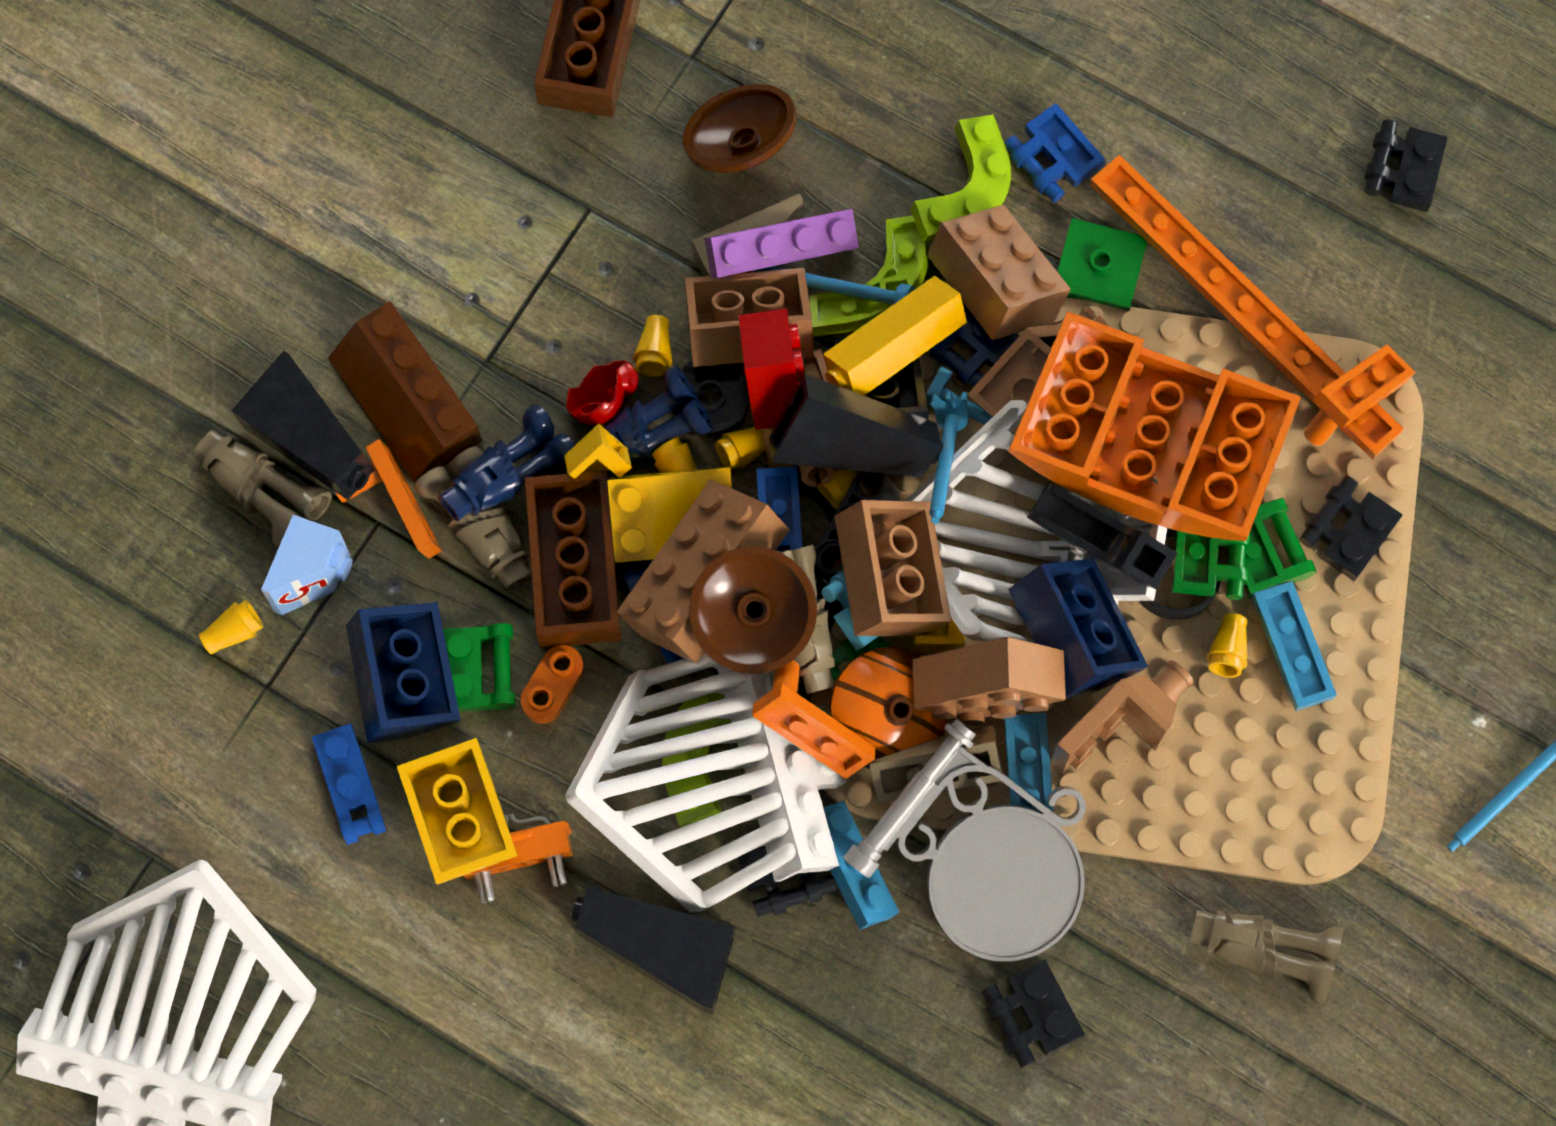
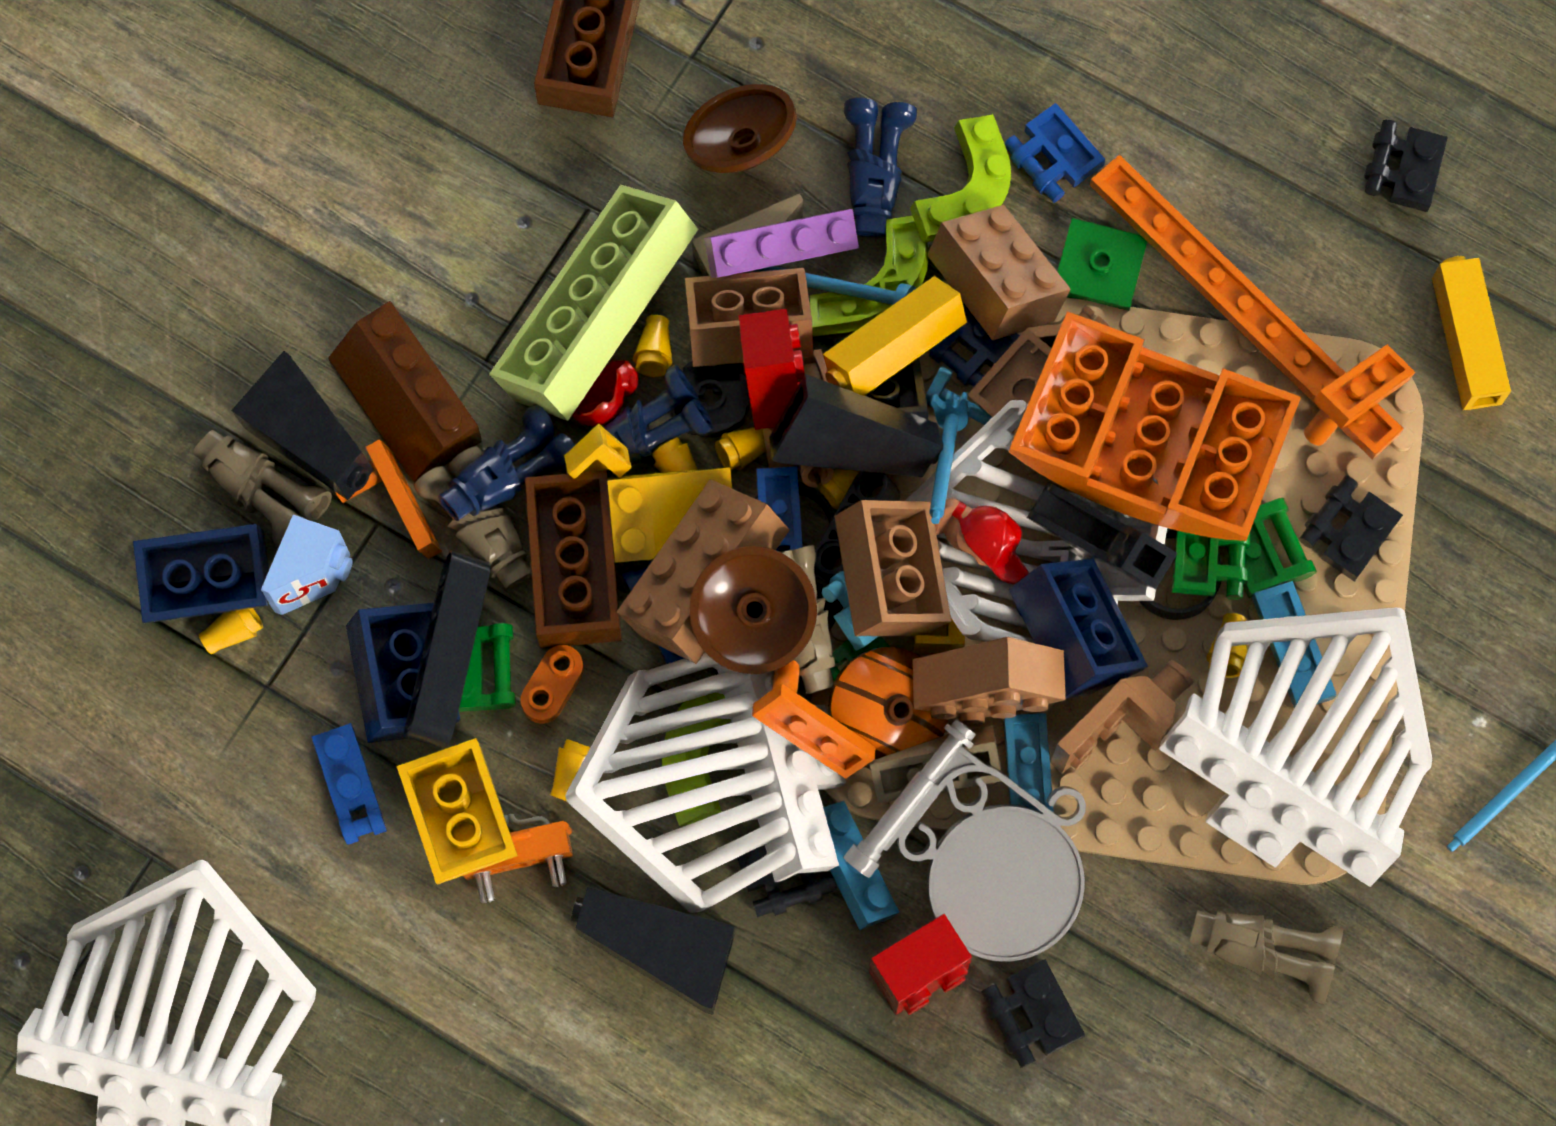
(201, 573): none -> dark blue slope
(447, 650): none -> black beam
(567, 765): none -> yellow cone
(594, 301): none -> yellowish green brick
(875, 178): none -> dark blue piece
(920, 965): none -> red brick
(986, 535): none -> red hair
(1278, 798): none -> white plate
(1471, 333): none -> yellow brick

